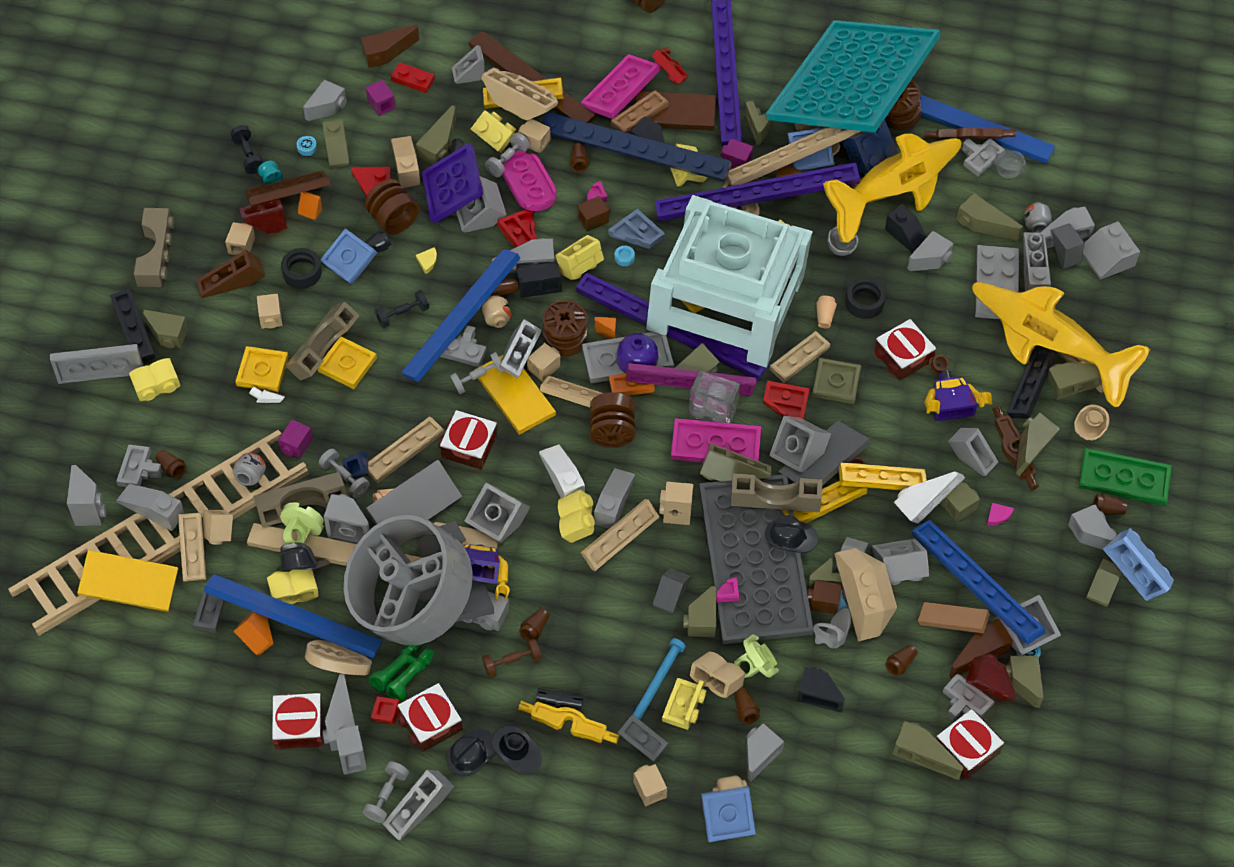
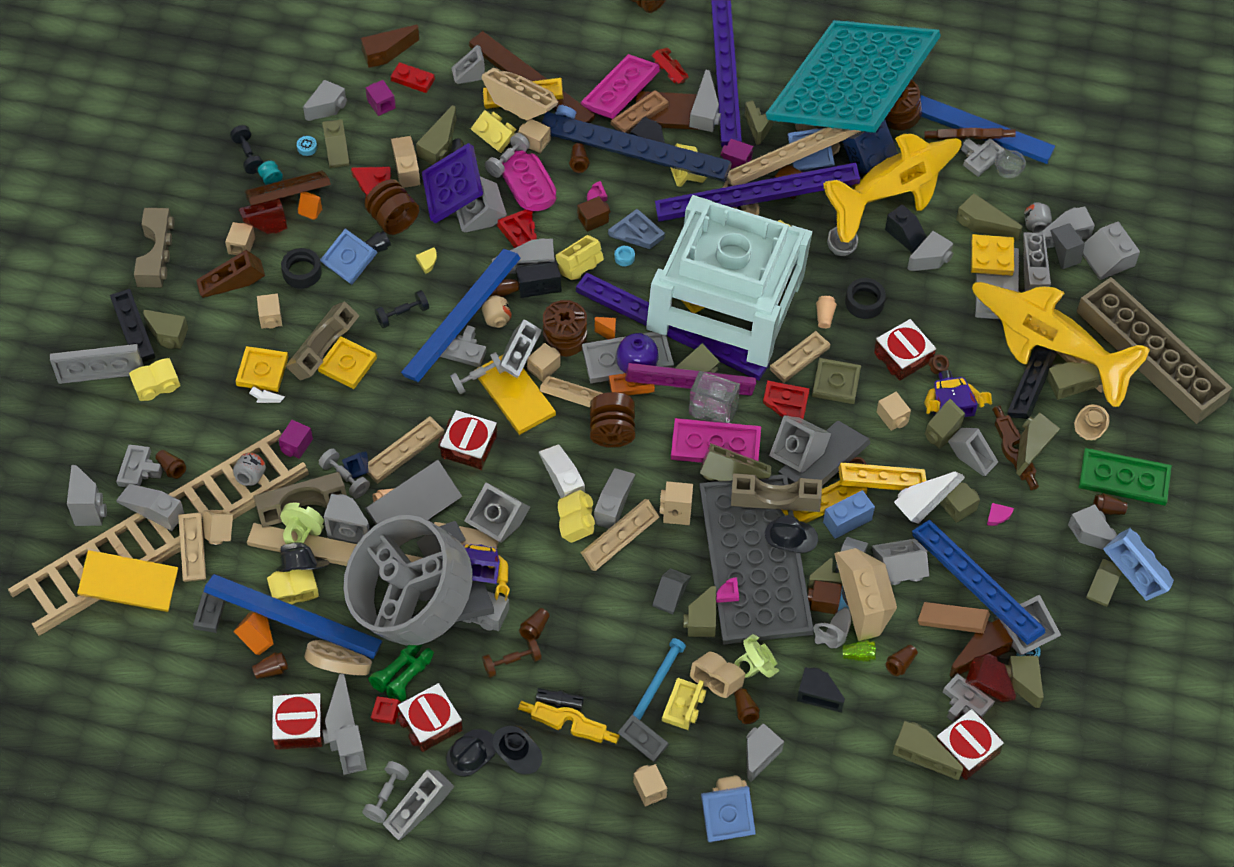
(270, 666): none -> reddish brown cone
(565, 111): none -> medium blue tile
(705, 108): none -> light grey slope
(848, 514): none -> medium blue brick
(860, 651): none -> clear neon green cone
(893, 411): none -> tan brick
(944, 424): none -> olive slope
(992, 255): none -> yellow plate
(1169, 362): none -> dark tan brick

